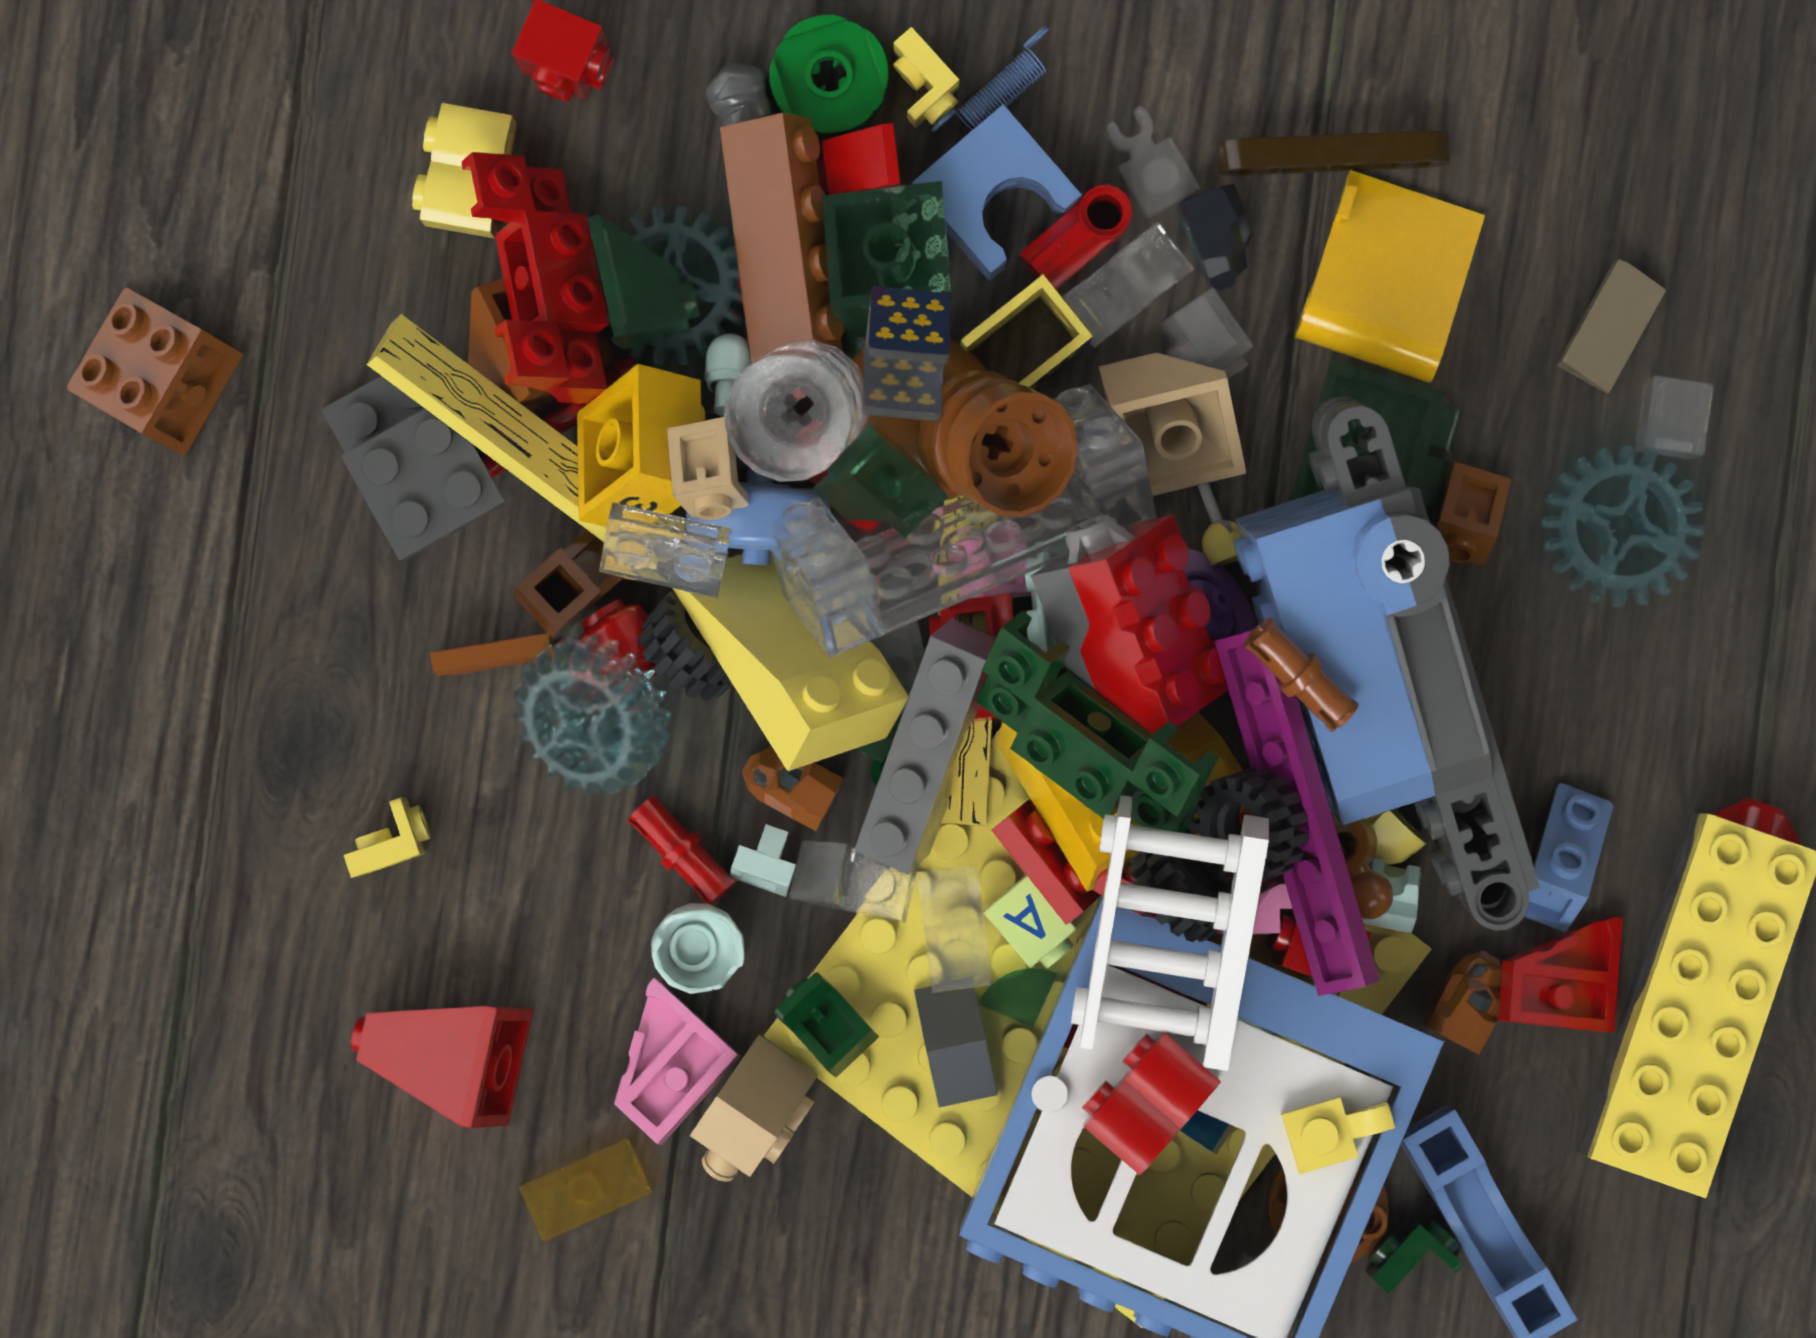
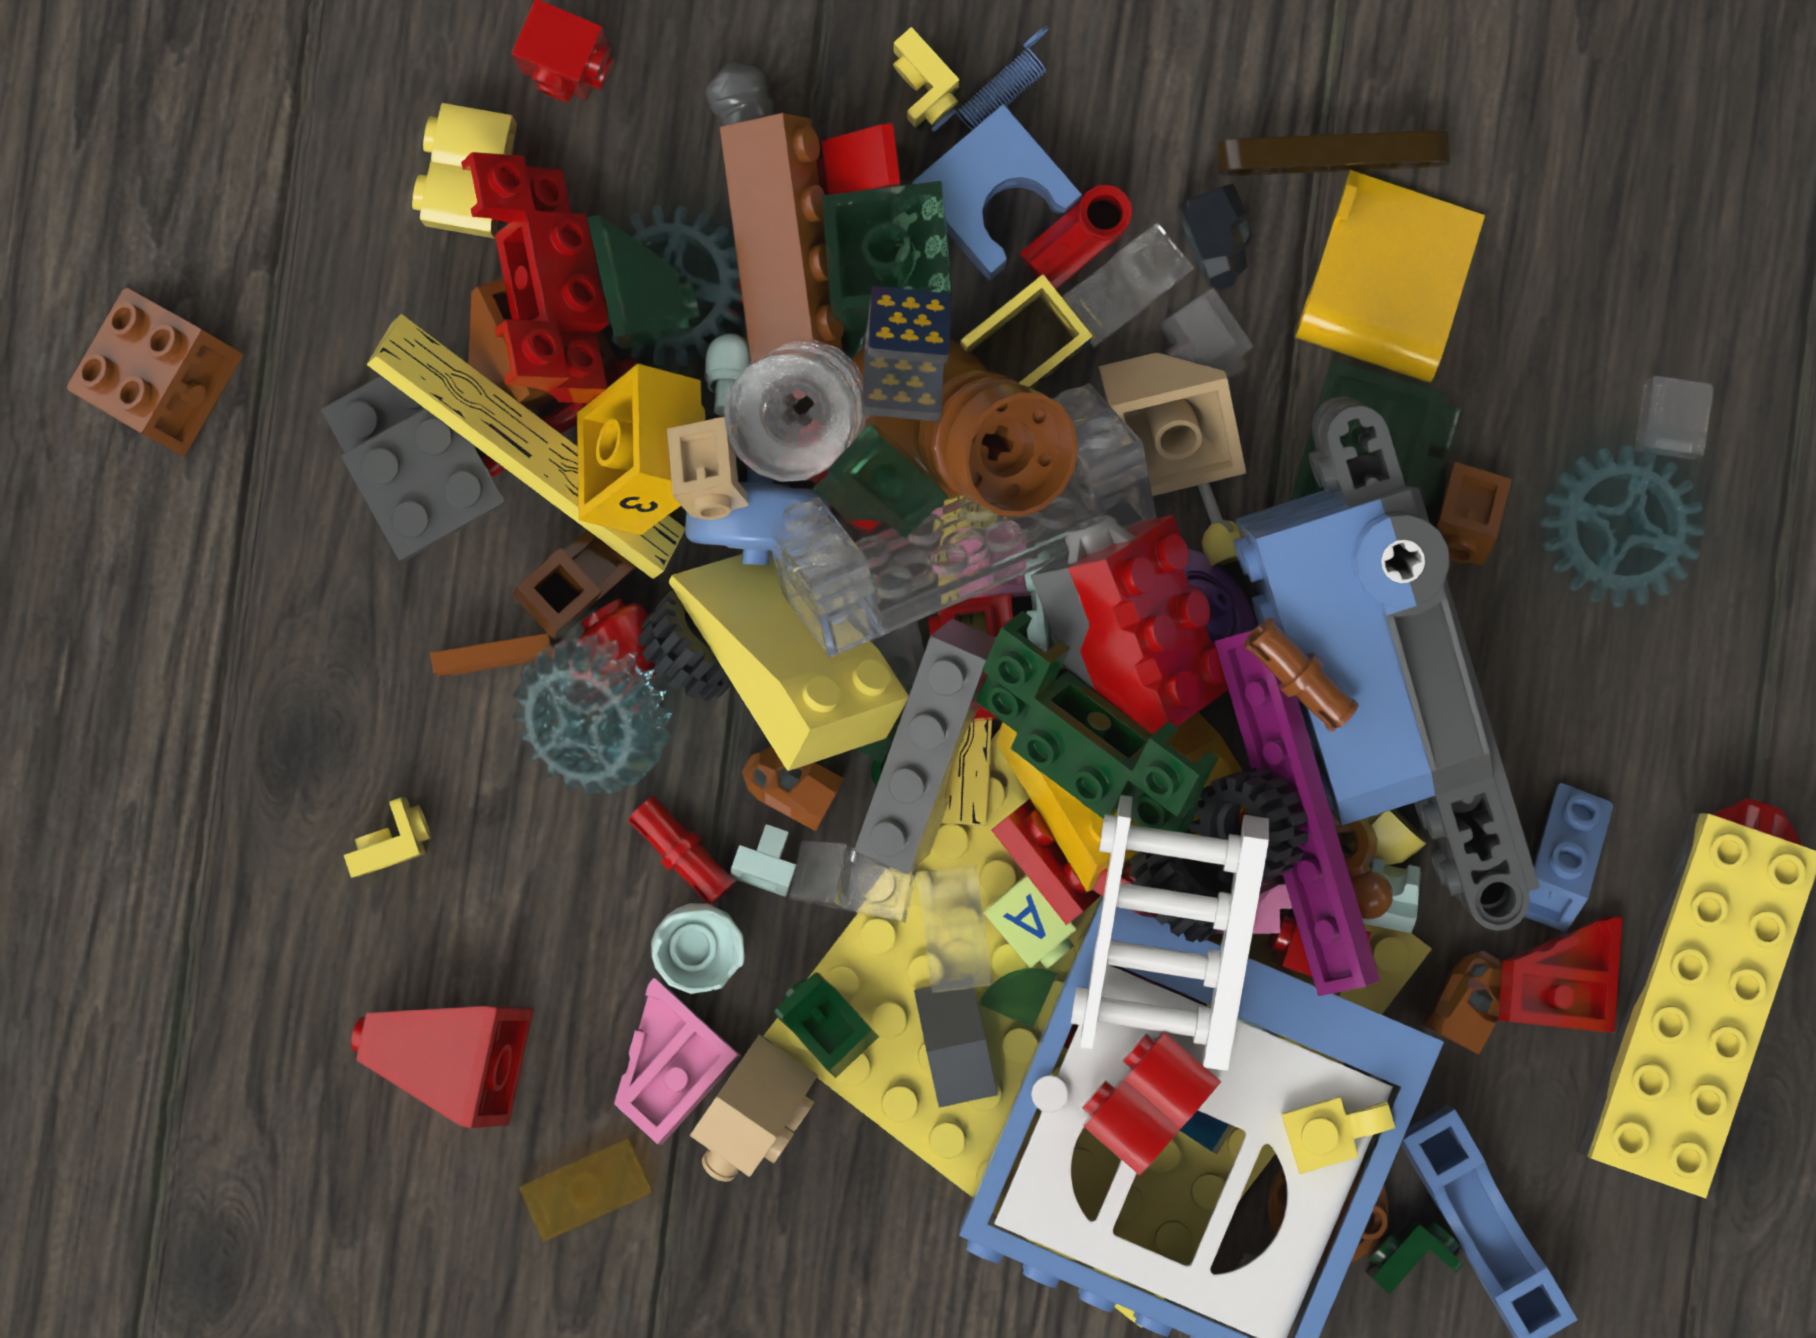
(665, 550): clear bracket -> none
(798, 61): green plate -> none
(1156, 172): clear plate -> none
(1611, 326): dark tan slope -> none

